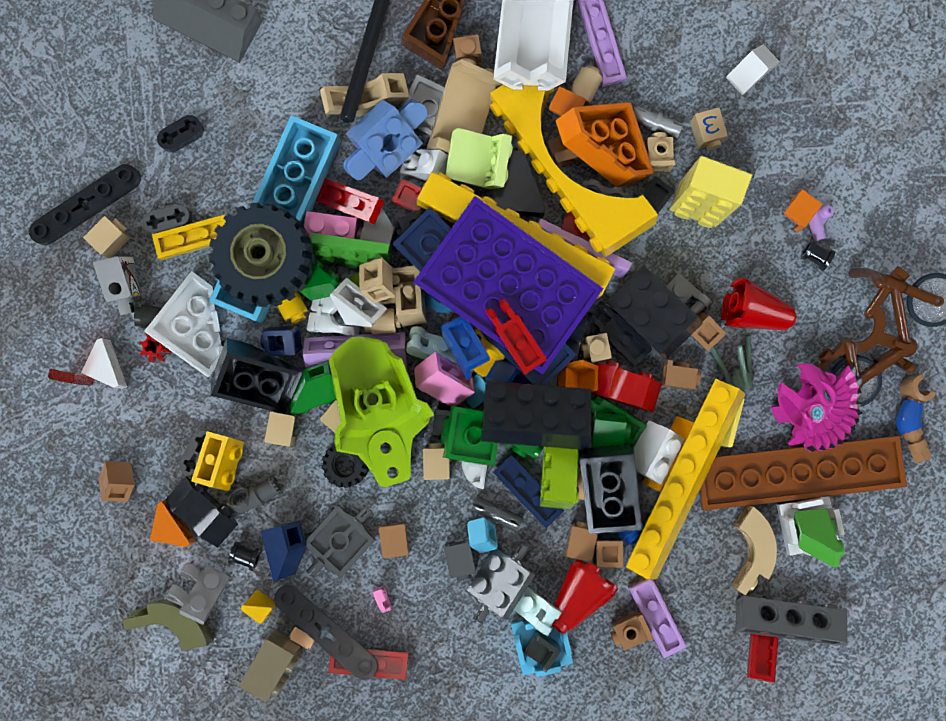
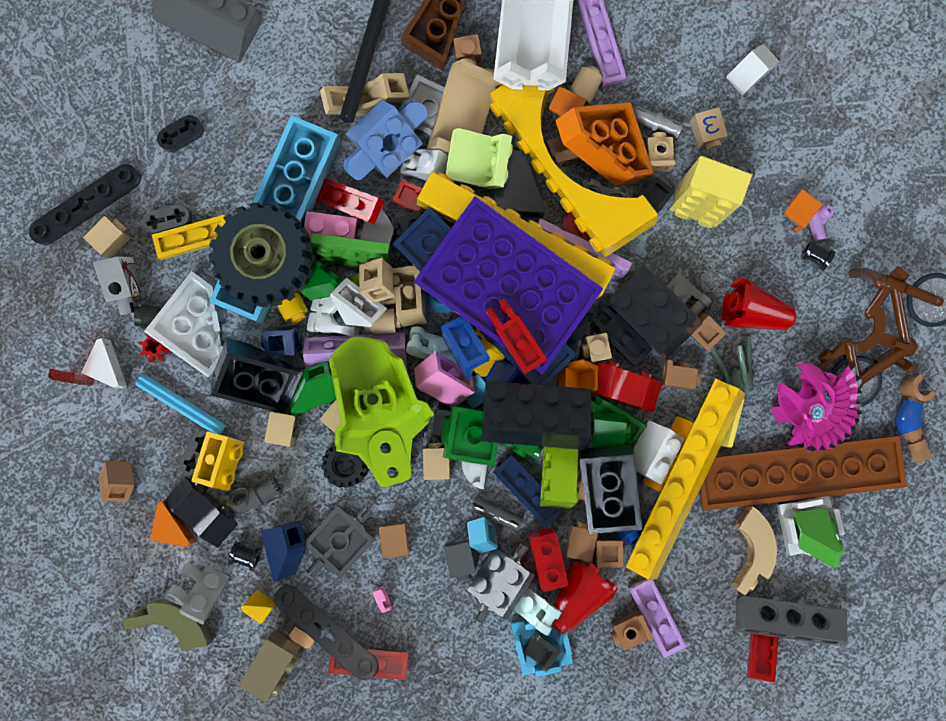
(180, 404): none -> medium azure axle
(547, 559): none -> red panel

